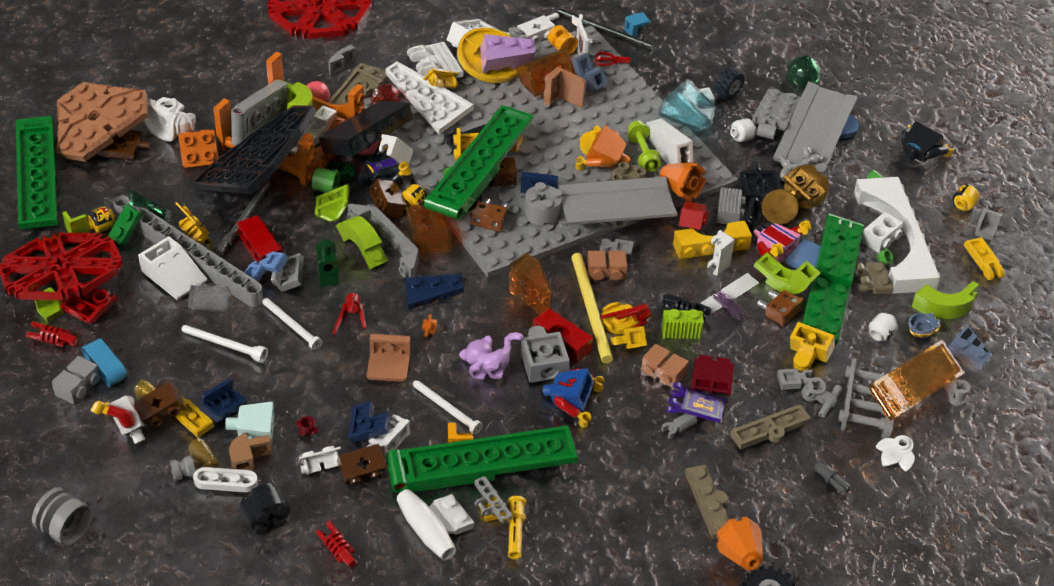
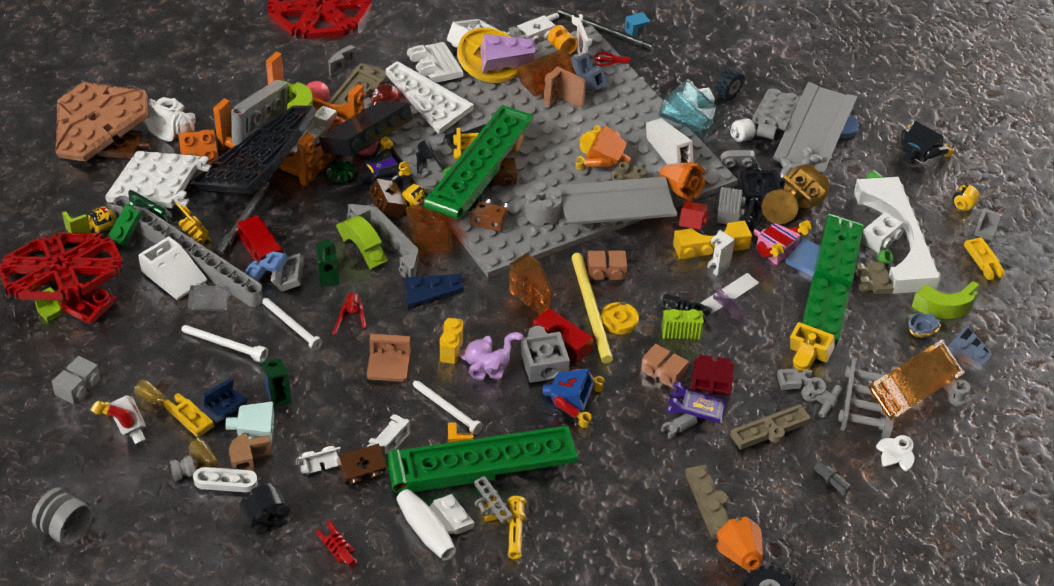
(36, 172): green hinge -> none
(52, 335): red hinge -> none
(109, 366): dark azure beam -> none
(158, 177): none -> white plate
(160, 405): reddish brown brick -> none
(276, 374): none -> dark green torso
(307, 426): dark red plate -> none
(325, 180): bright green piece -> none
(332, 204): lime slope -> none
(365, 425): dark blue plate -> none
(397, 149): white hinge -> none
(425, 151): none -> black plant
(429, 325): orange plate -> none
(442, 78): yellow hinge -> none
(451, 340): none -> yellow brick
(530, 179): dark blue bracket -> none
(618, 245): light grey plate -> none
(632, 337): yellow plate -> none
(638, 313): red plant -> none
(649, 159): lime piece -> none
(738, 158): none -> light grey plate
(782, 307): dark orange piece -> none
(785, 279): lime arch -> none
(803, 70): clear green cylinder -> none
(883, 327): white head -> none

